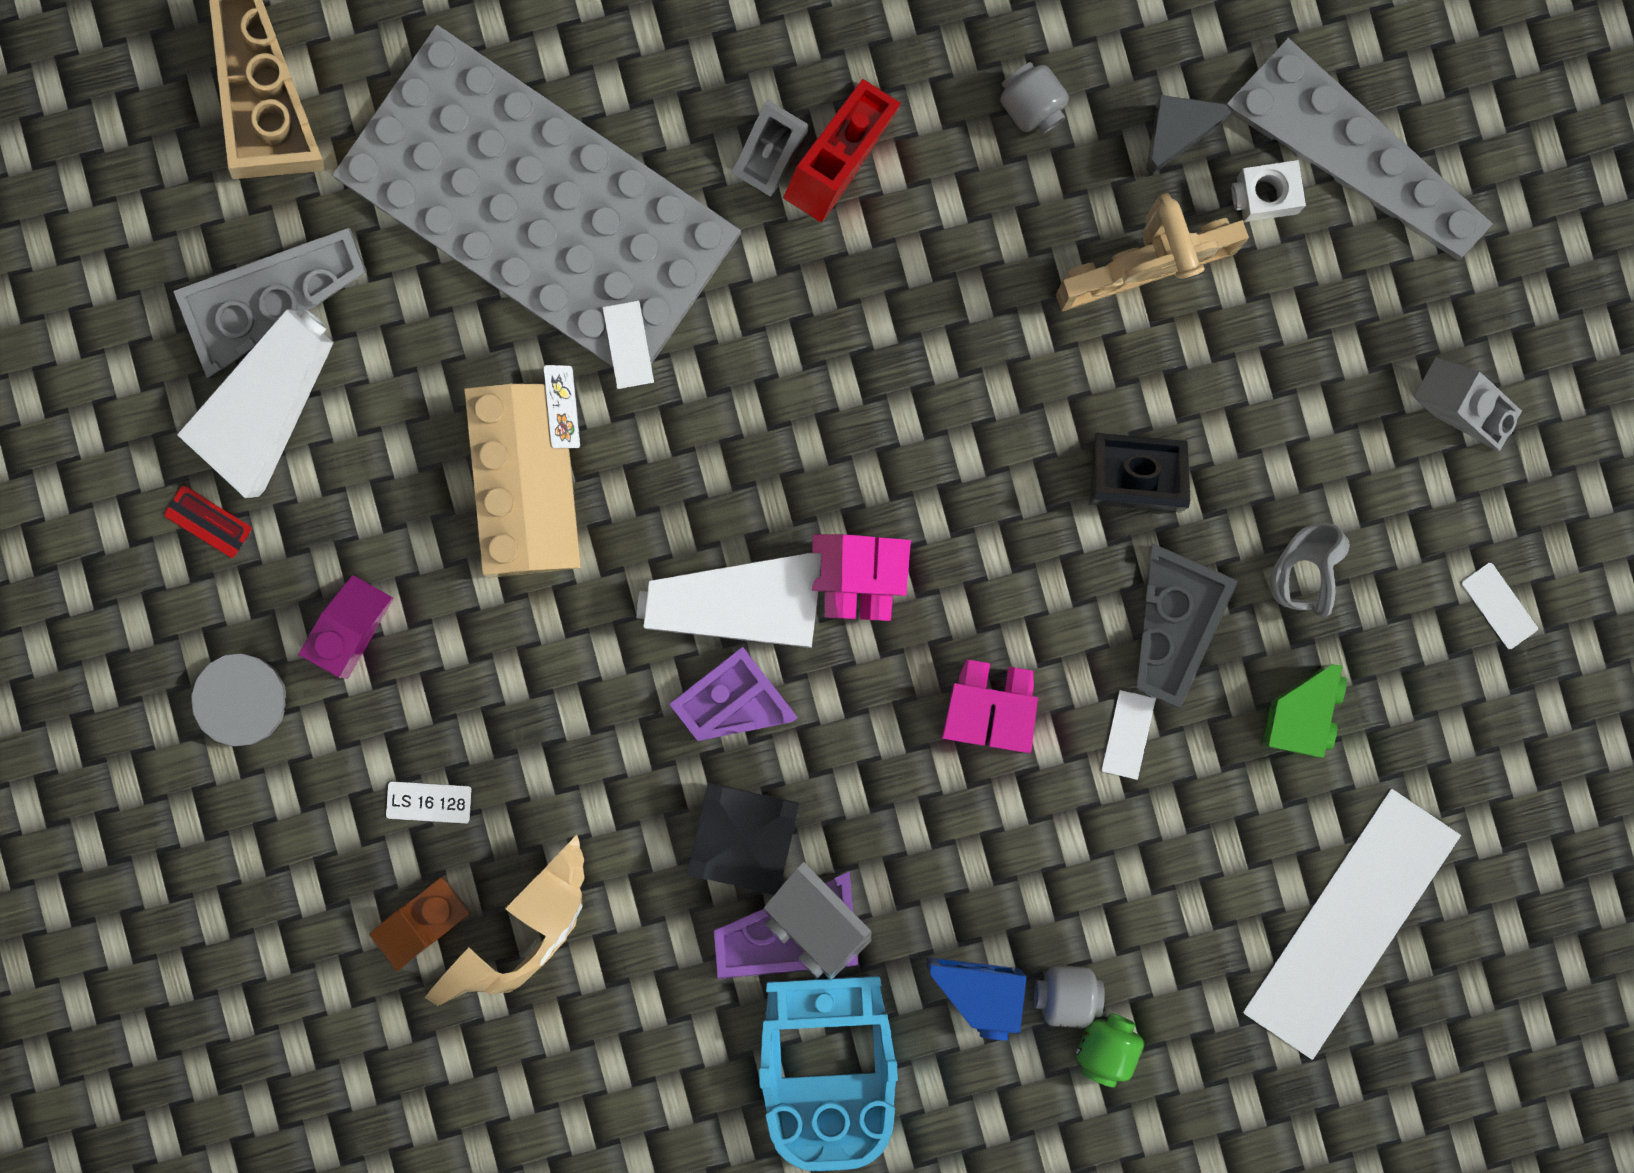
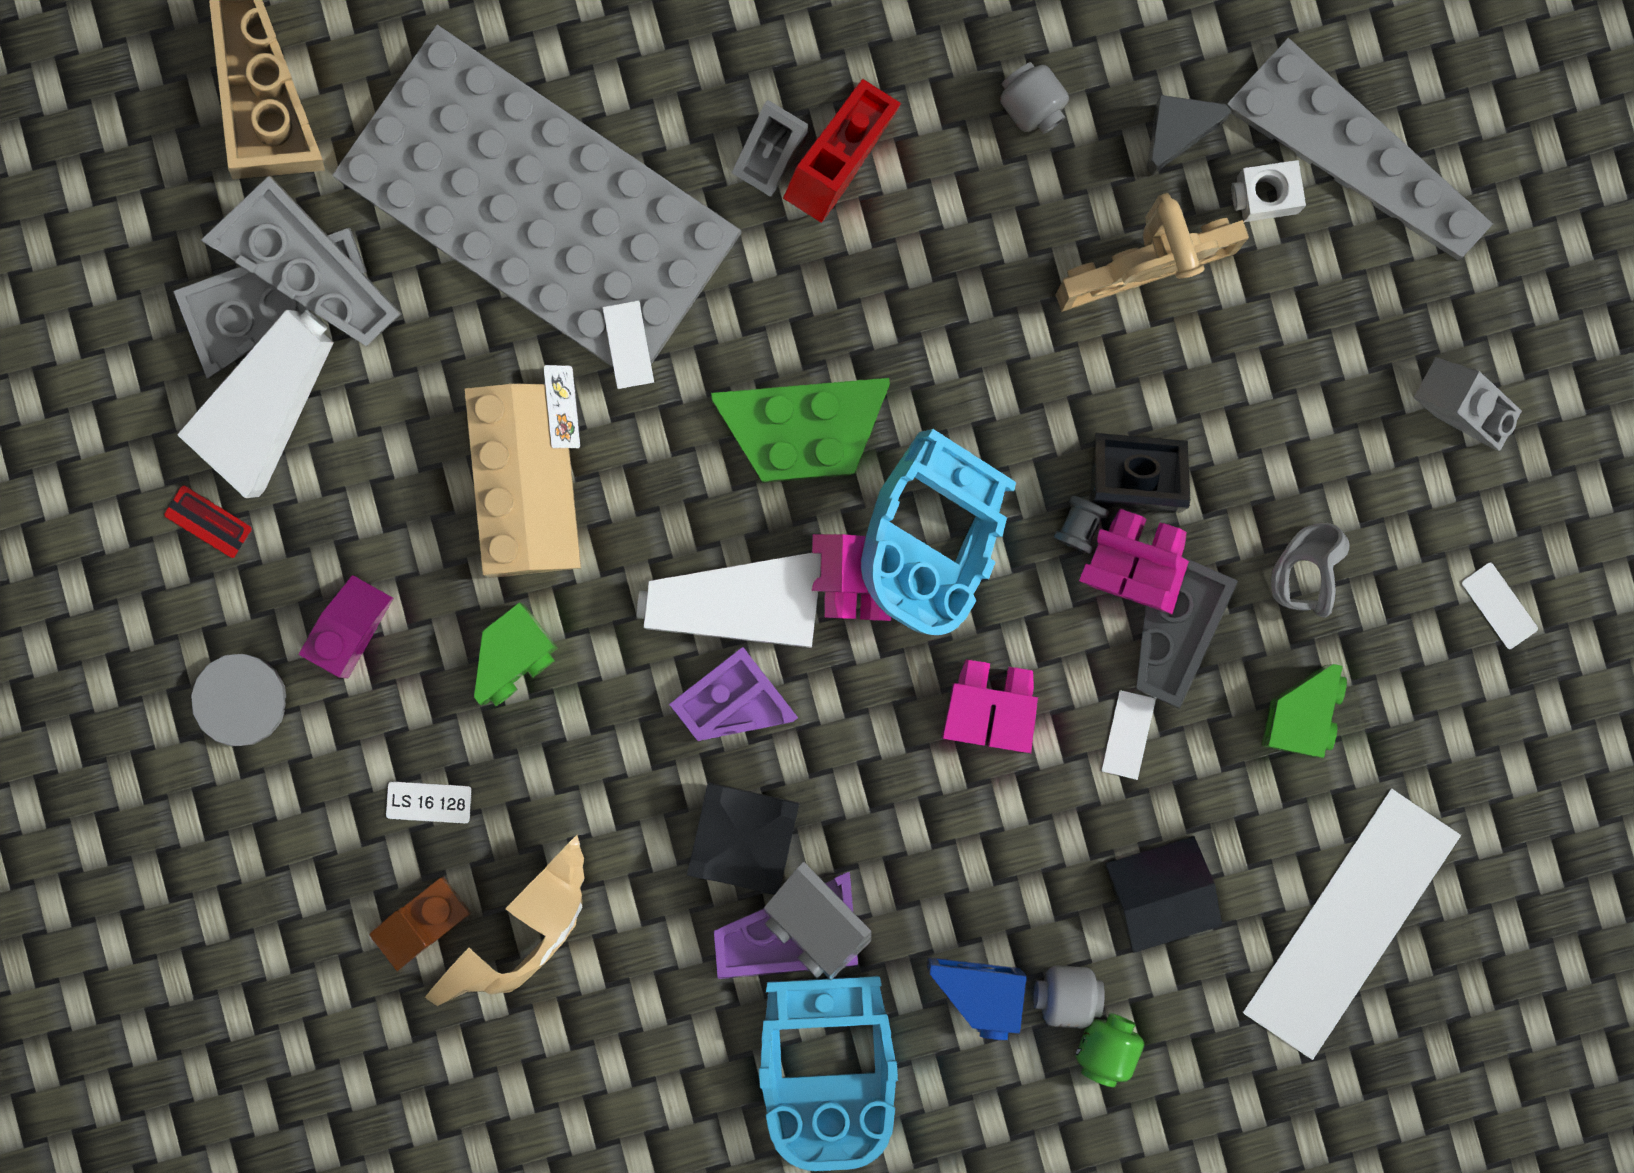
(292, 253): none -> light grey wing
(509, 651): none -> bright green slope
(803, 427): none -> bright green wing
(909, 576): none -> medium azure slope
(1081, 524): none -> dark grey bush
(1135, 569): none -> dark pink hips
(1164, 894): none -> black slope

